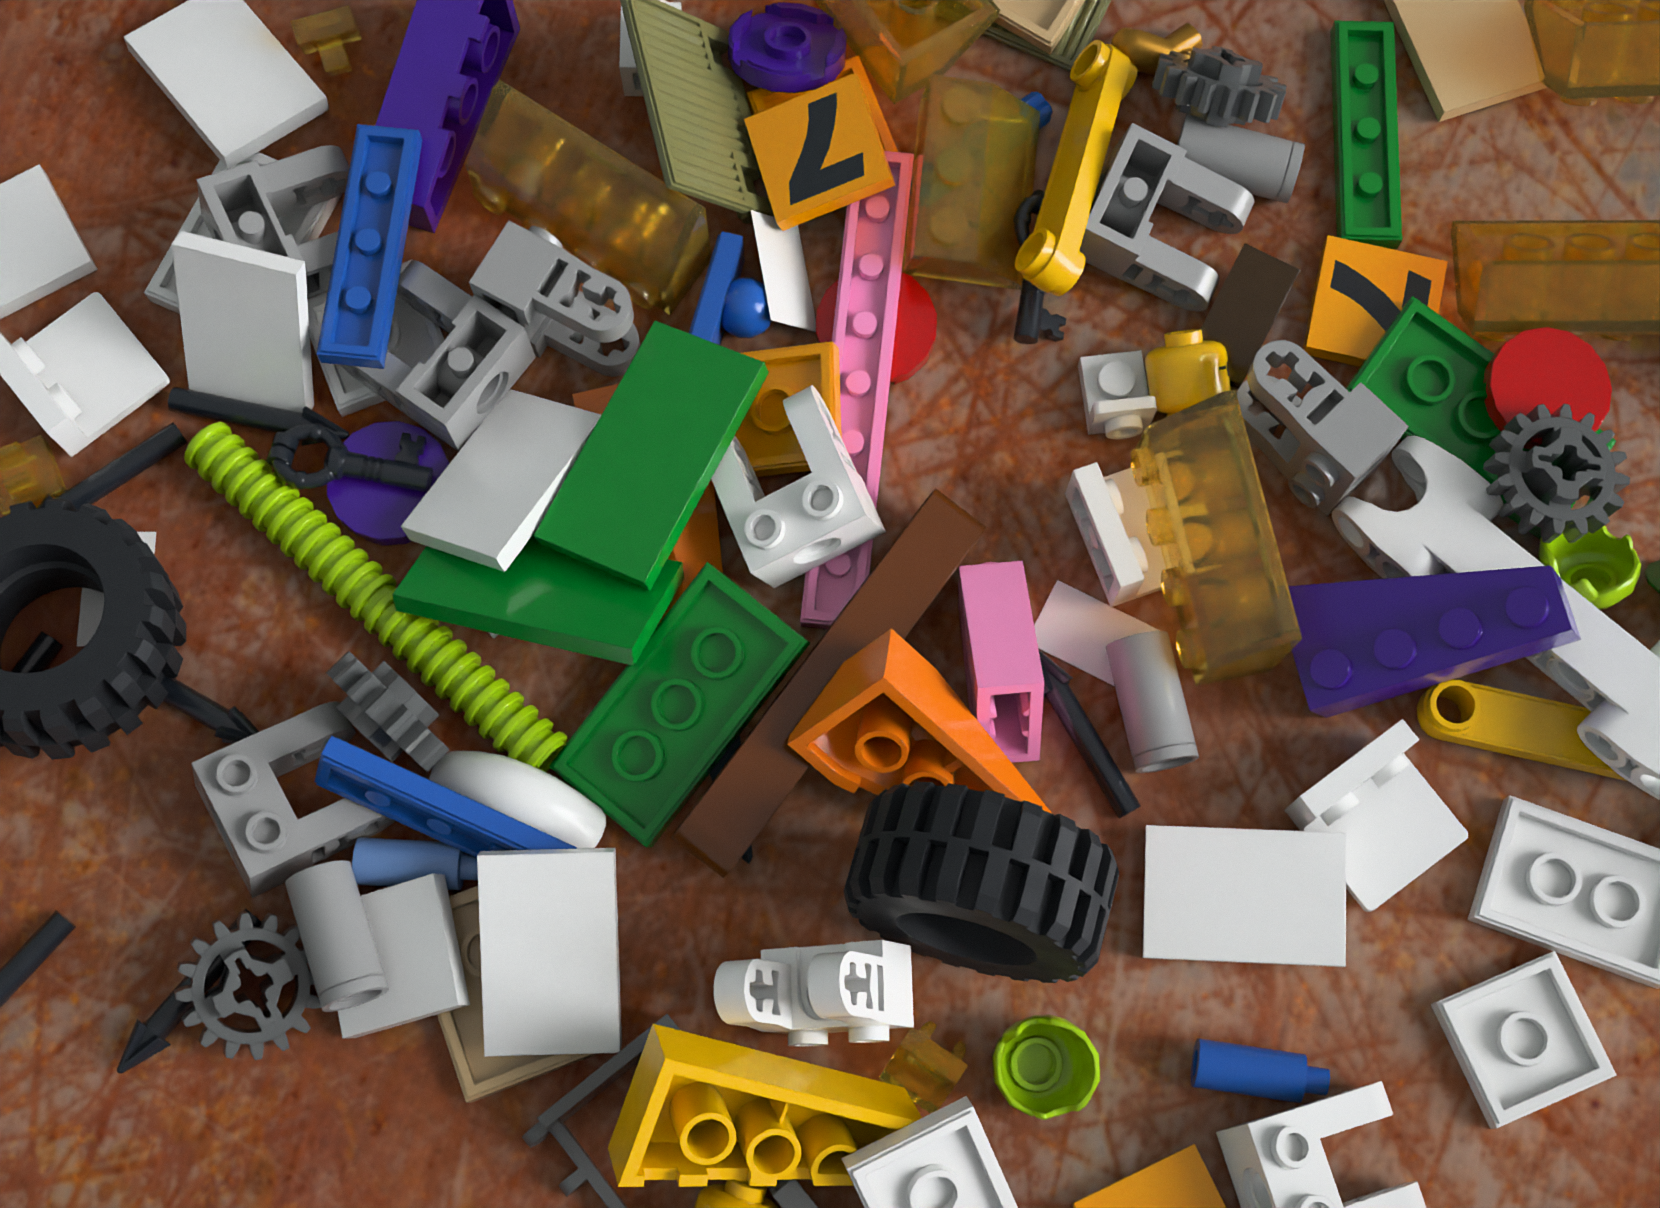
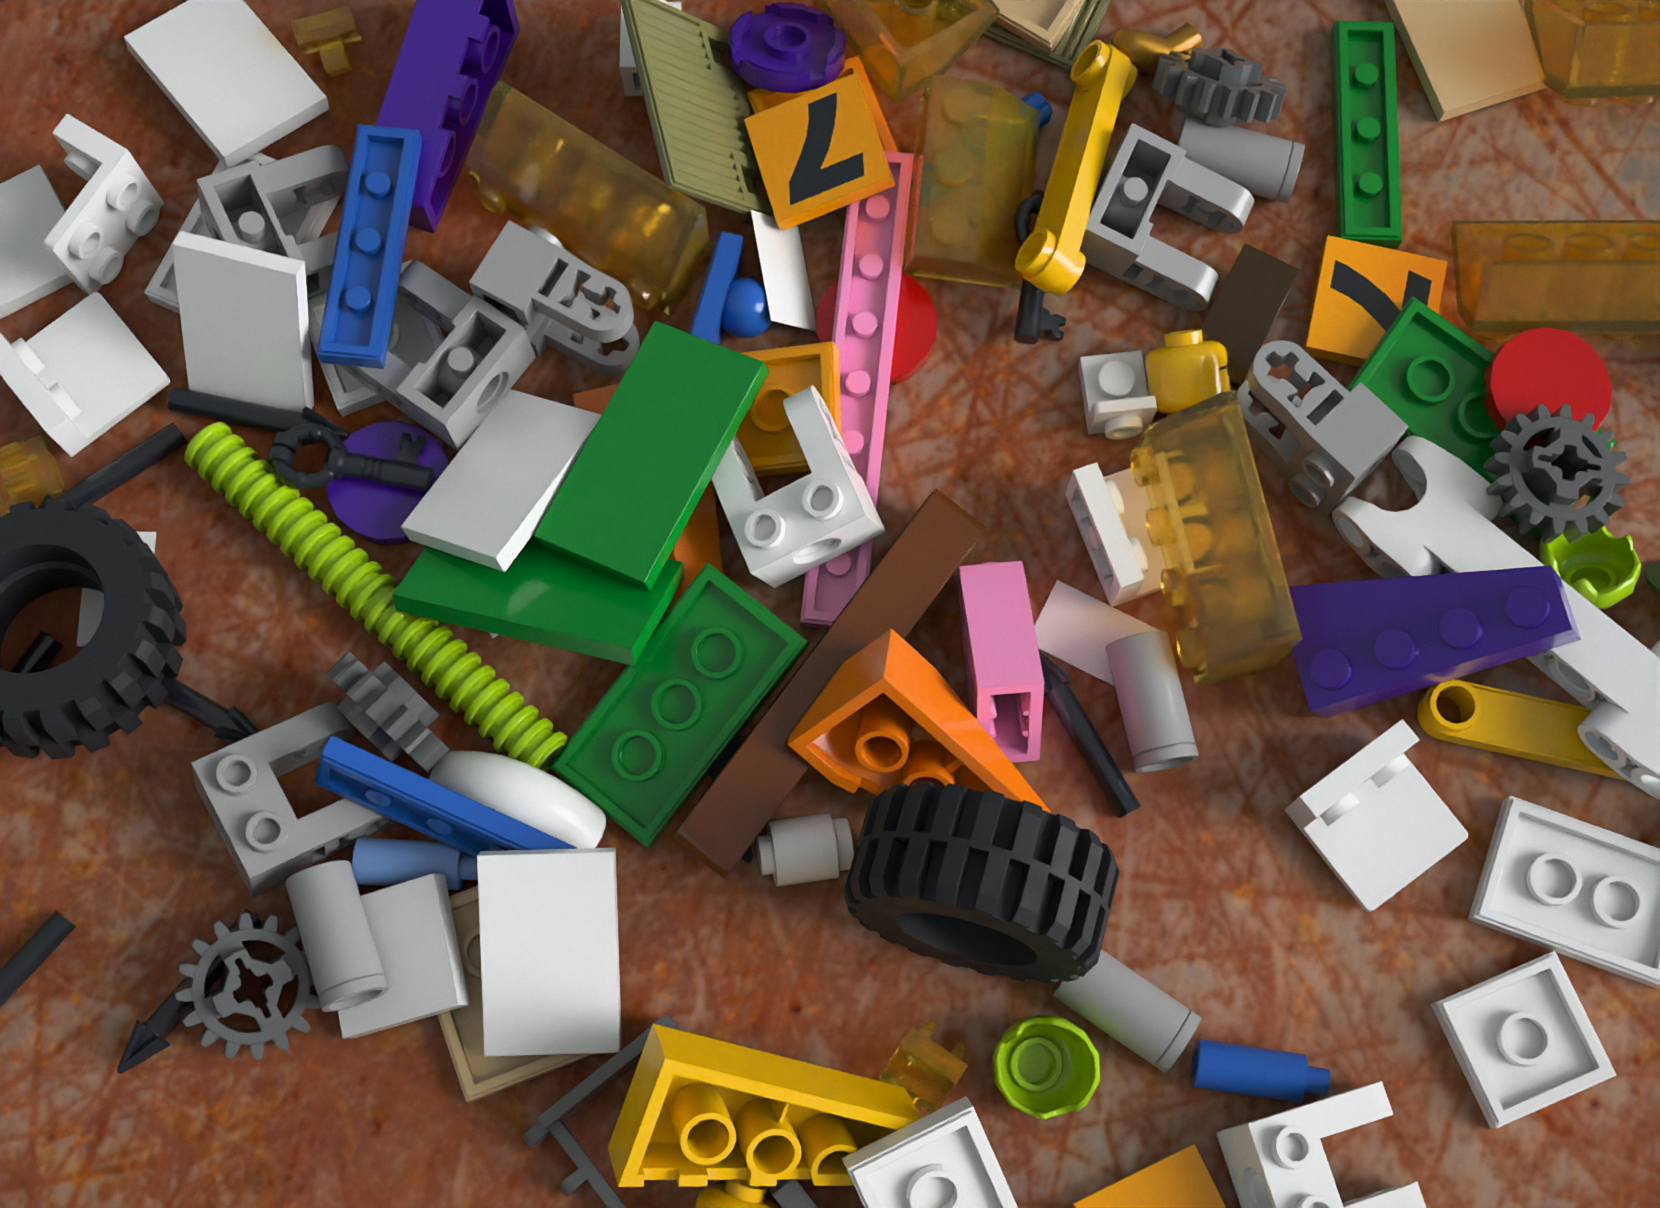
(107, 213): none -> white bracket
(805, 849): none -> white brick
(820, 991): white brick -> none
(1131, 1011): none -> light grey pin
(1245, 896): white tile -> none

